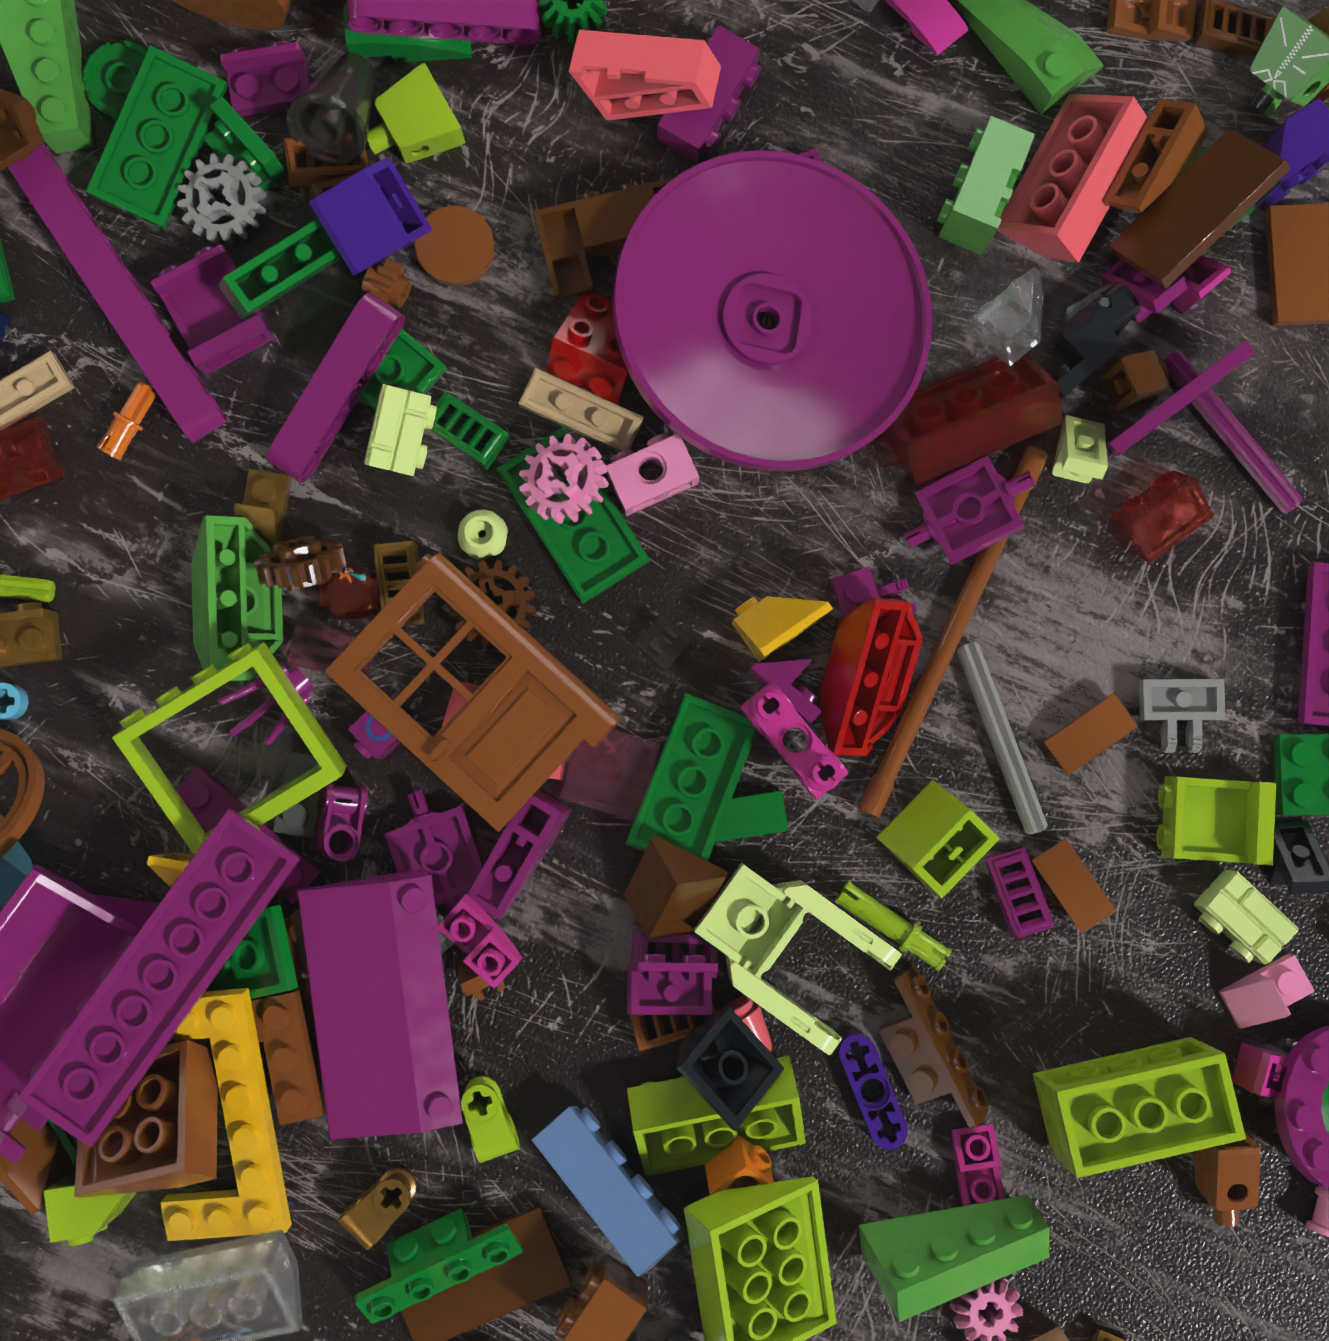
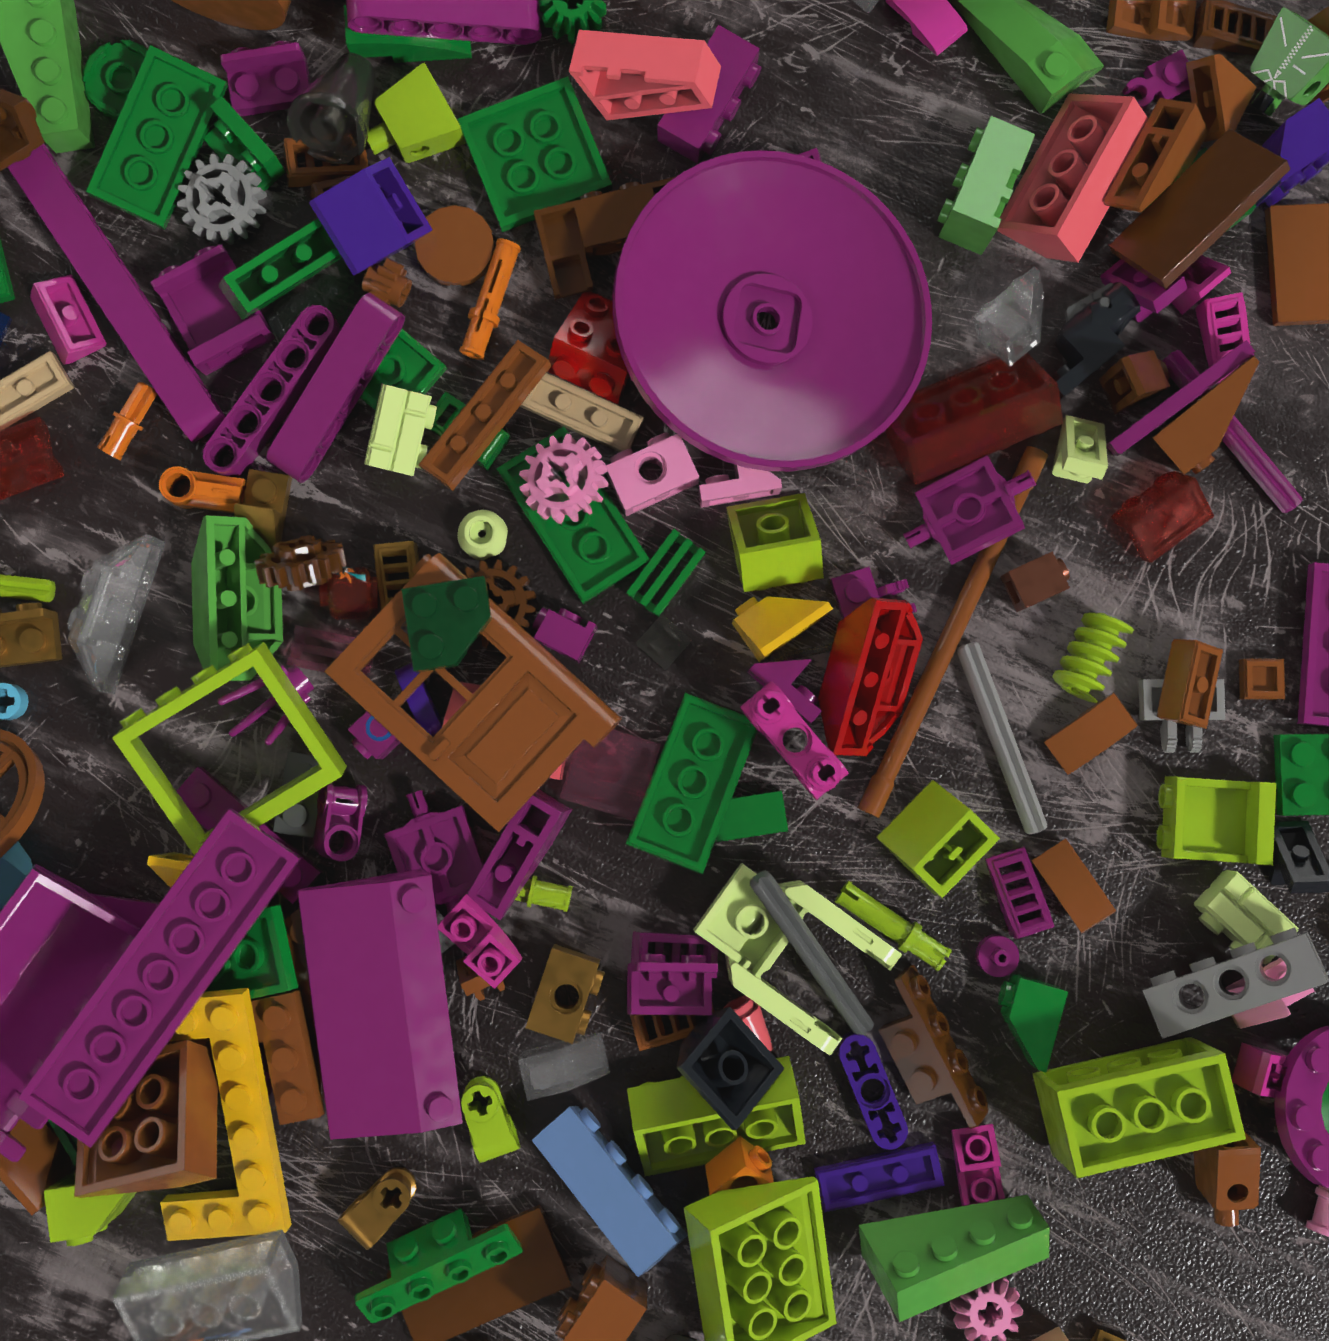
(66, 318): none -> dark pink slope
(111, 609): none -> clear wedge
(206, 490): none -> orange piece
(271, 413): none -> magenta beam
(420, 701): none -> dark purple beam
(445, 621): none -> dark green plate
(484, 314): none -> orange pin
(485, 415): none -> dark orange tile
(534, 152): none -> green plate
(545, 894): none -> lime axle
(548, 1013): none -> pearl gold brick
(563, 632): none -> magenta brick
(563, 1066): none -> clear slope
(671, 889): reddish brown slope -> none
(685, 545): none -> green tile
(747, 485): none -> bright pink slope
(775, 542): none -> lime slope
(811, 952): none -> dark grey axle
(879, 1176): none -> dark purple tile
(989, 951): none -> magenta tile
(1033, 1016): none -> green slope
(1036, 581): none -> copper brick
(1090, 653): none -> lime piece
(1163, 80): none -> magenta plate
(1176, 1016): none -> light grey brick
(1189, 683): none -> dark orange slope
(1202, 426): none -> dark orange slope
(1209, 324): none -> dark pink slope
(1219, 93): none -> dark orange slope
(1261, 679): none -> dark orange tile

